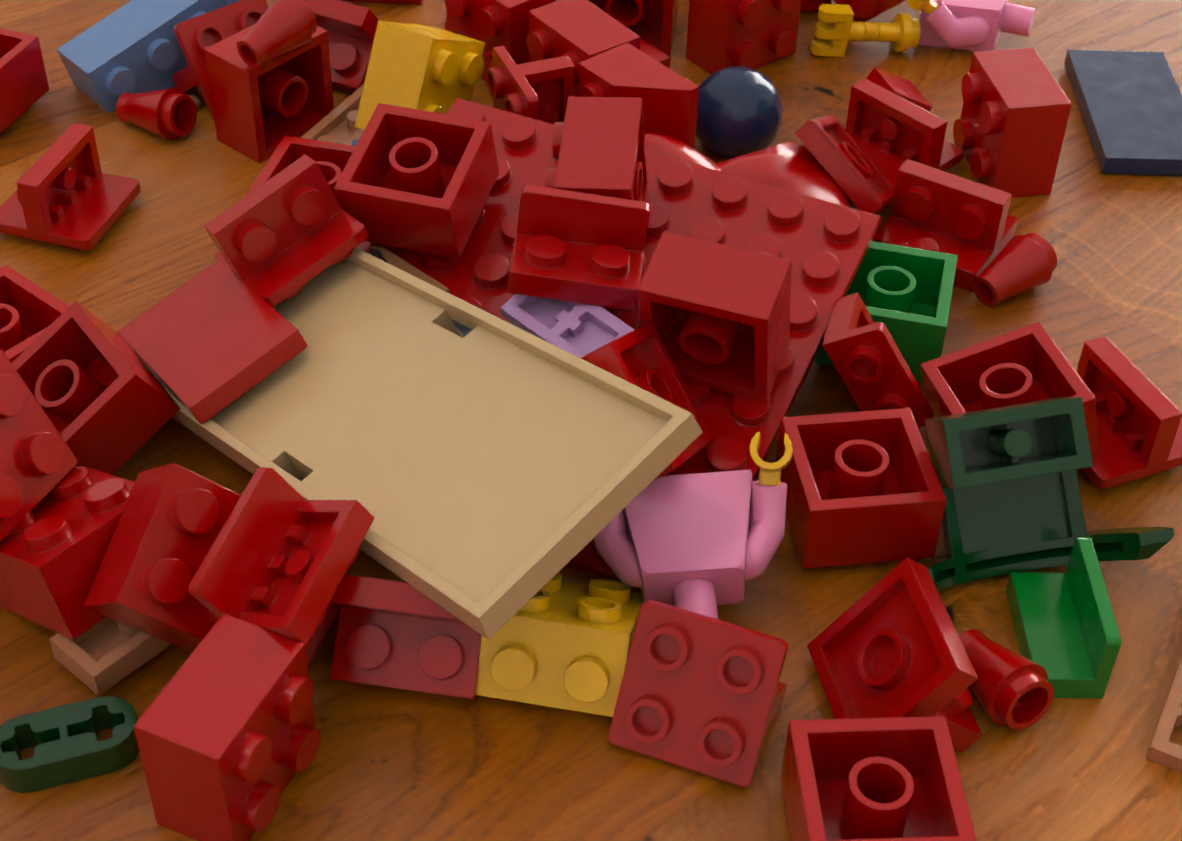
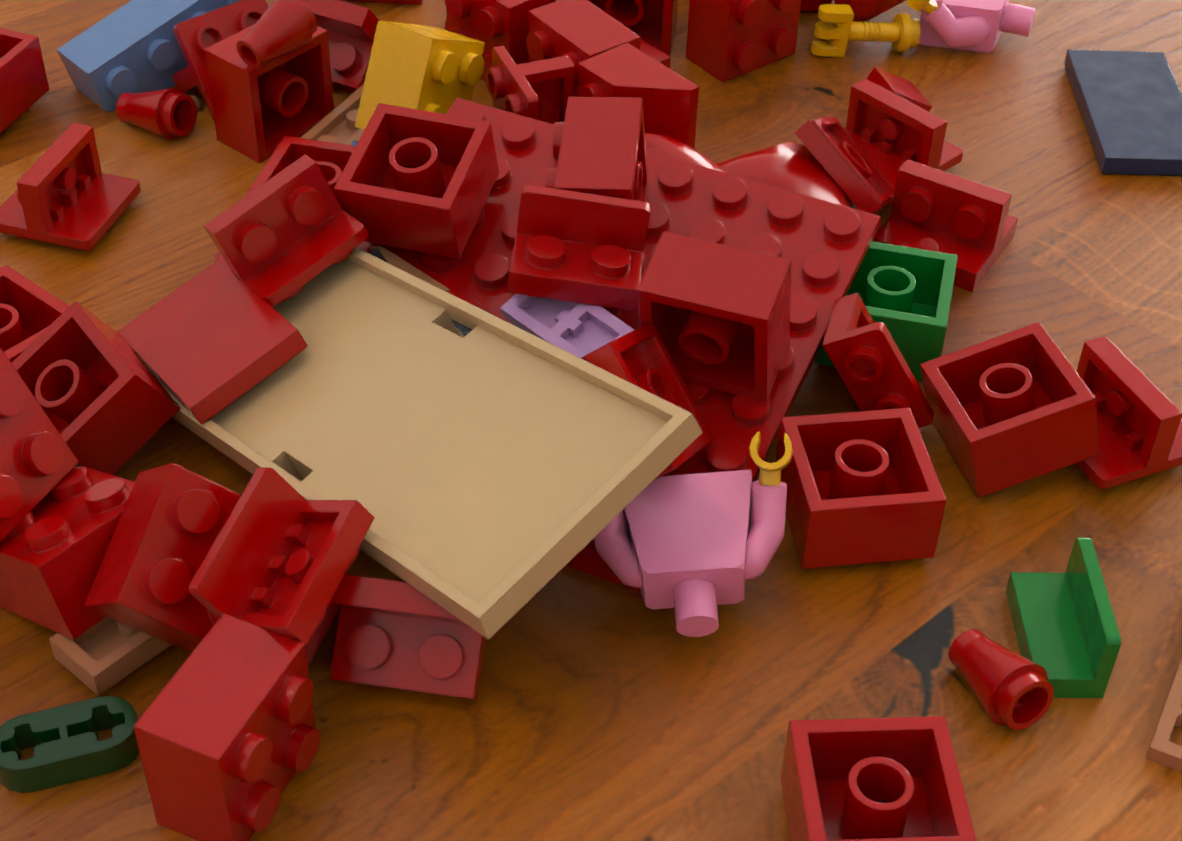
(563, 647): yellow bracket -> none
(698, 692): red bracket -> none
(737, 112): dark blue piece -> none
(898, 656): red bracket -> none
(1012, 121): red brick -> none
(1018, 493): dark green piece -> none
(1019, 266): red cone -> none

